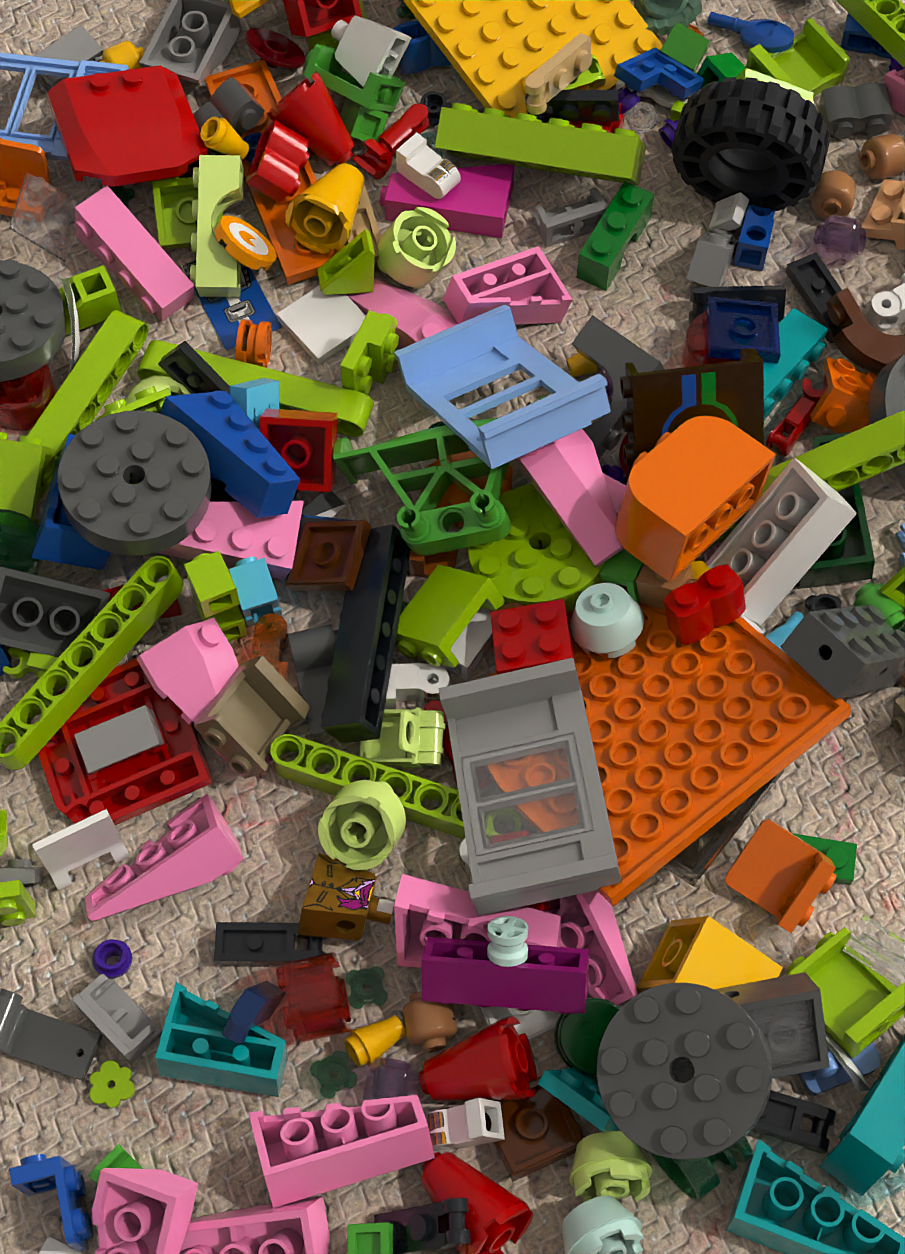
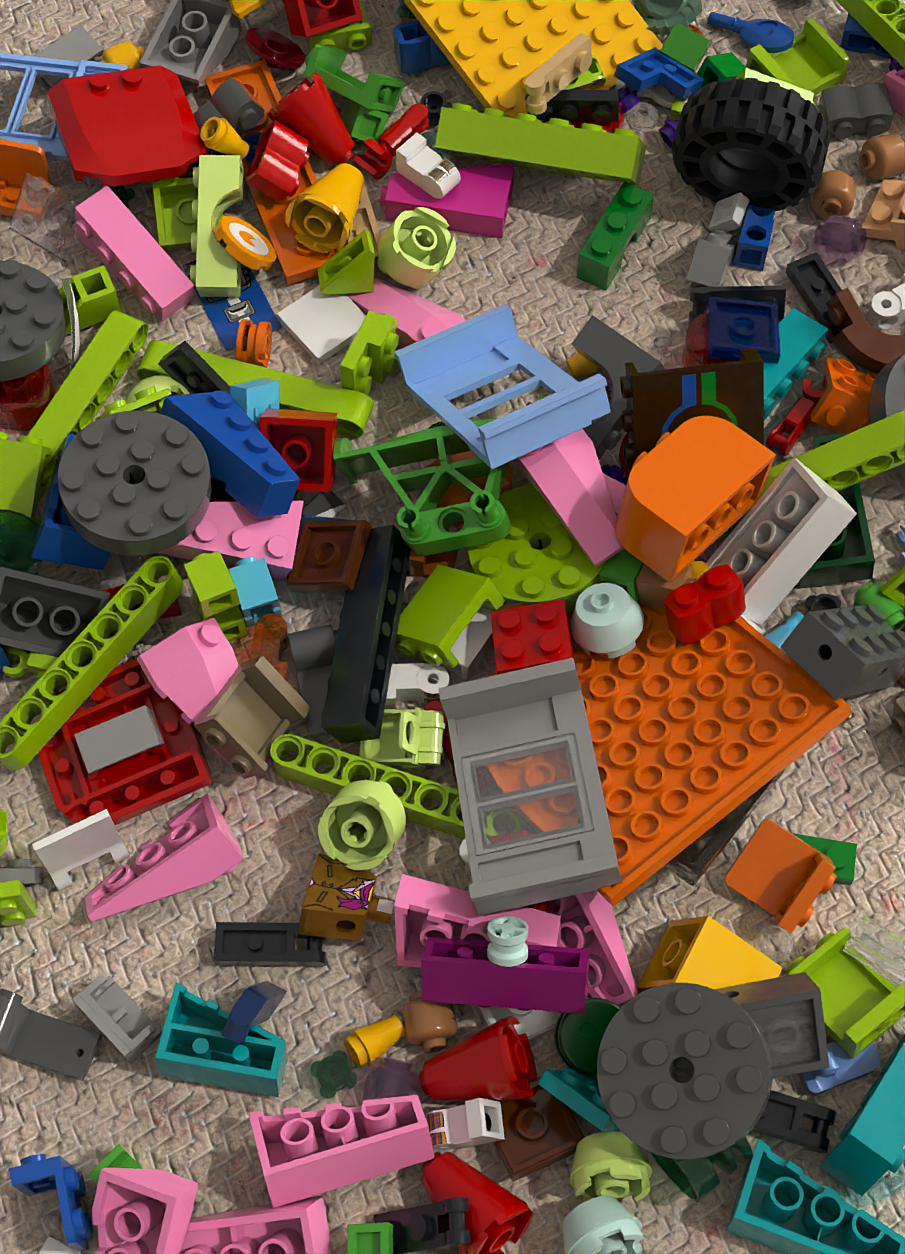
(111, 1073): lime plant -> none
(112, 948): dark purple plate -> none
(315, 998): clear red brick -> none
(358, 979): clear green plate -> none
(368, 47): white torso -> none
(520, 281): bright pink wedge -> none
(571, 220): light grey hinge -> none
(847, 1063): sticker -> none

